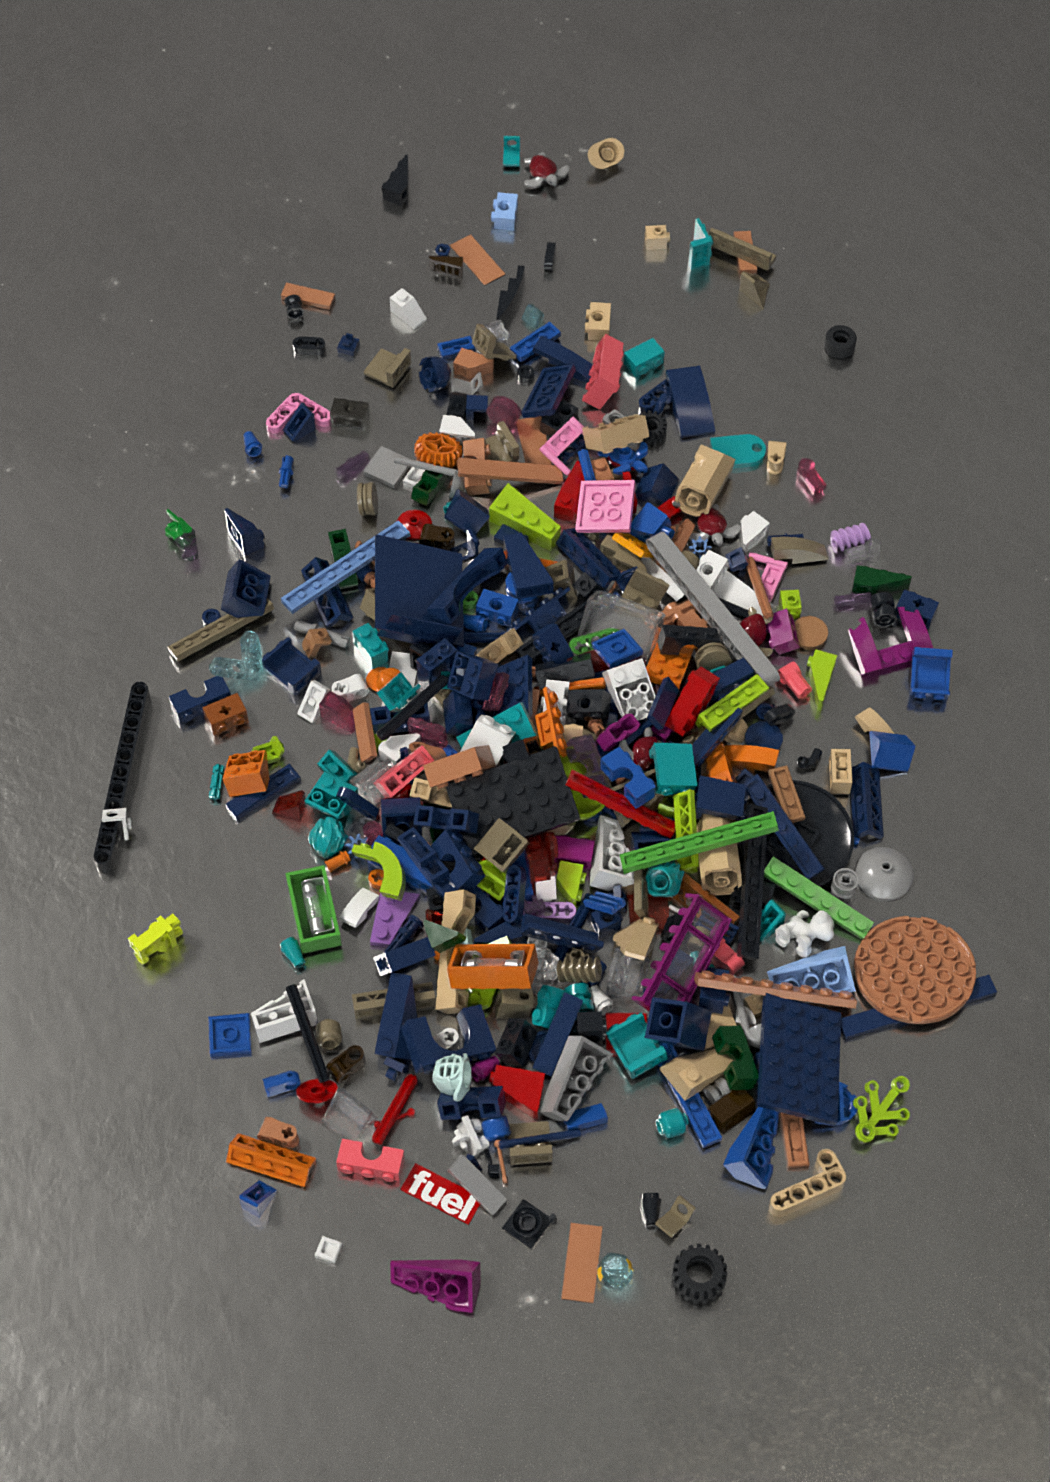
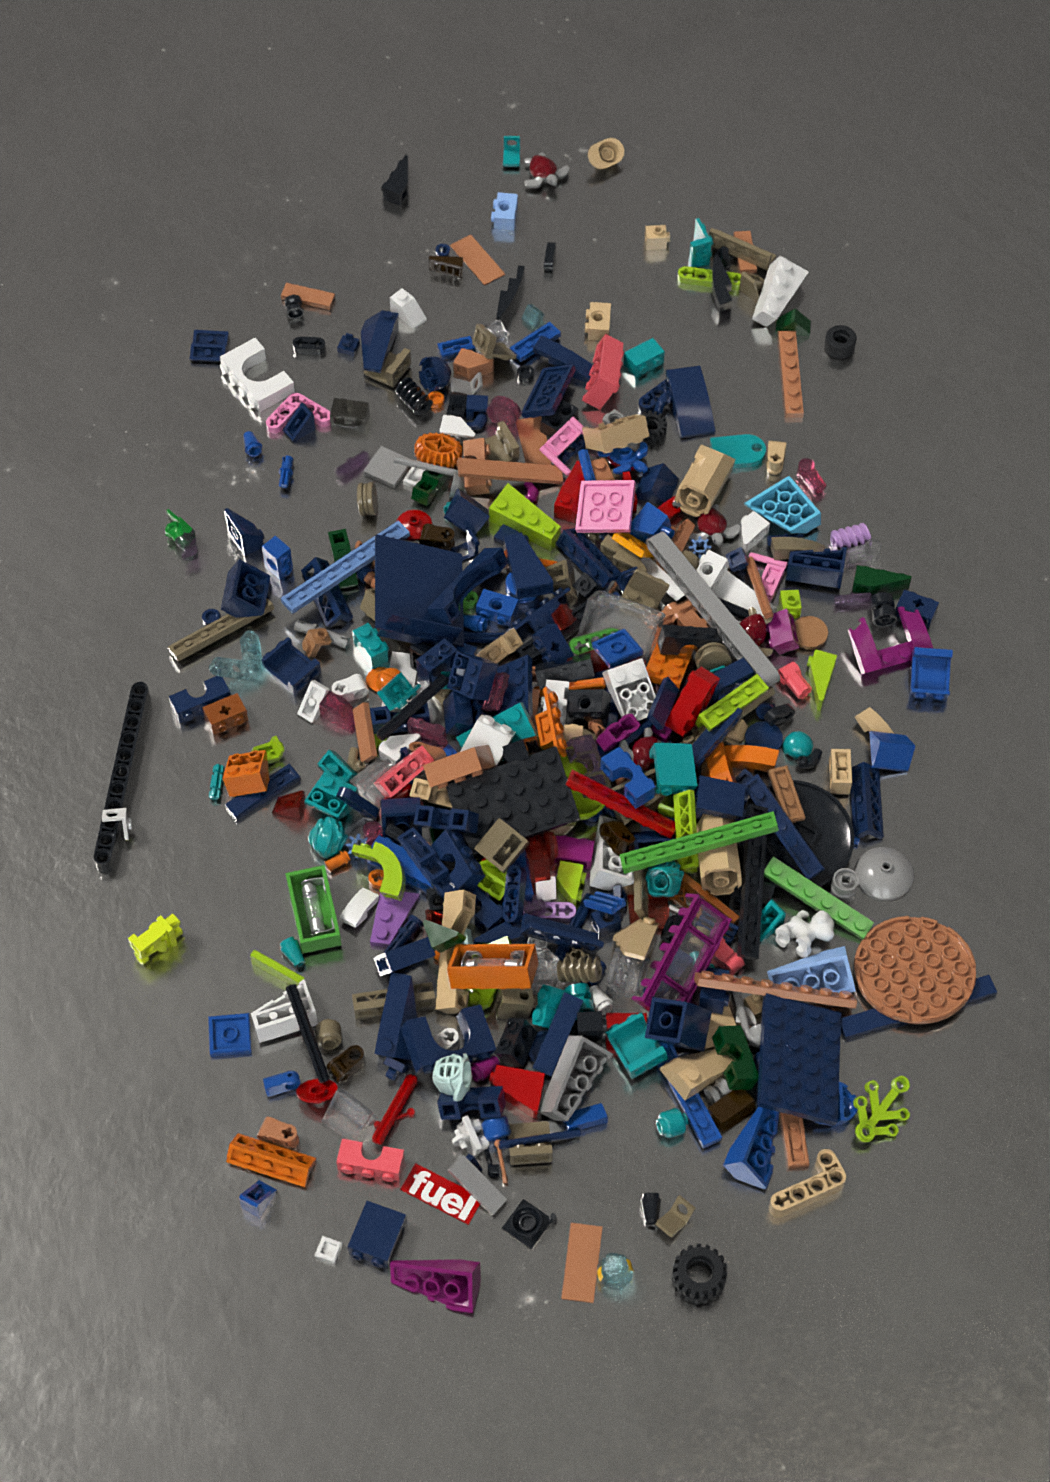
(209, 345): none -> dark blue slope
(261, 393): none -> white arch
(275, 968): none -> lime tile
(277, 557): none -> blue brick
(376, 1234): none -> dark blue panel
(377, 339): none -> dark blue wedge
(413, 396): none -> black piece
(437, 398): none -> orange tile
(479, 422): none -> dark blue arm
(533, 492): none -> magenta arm
(563, 617): none -> clear red tile
(616, 836): none -> dark brown piece
(689, 279): none -> lime beam
(721, 286): none -> black slope
(724, 256): none -> black tile
(778, 288): none -> white wedge
(787, 507): none -> medium azure wedge
(790, 374): none -> nougat plate
(794, 321): none -> dark green slope
(797, 745): none -> teal hair
(817, 568): none -> dark blue wedge

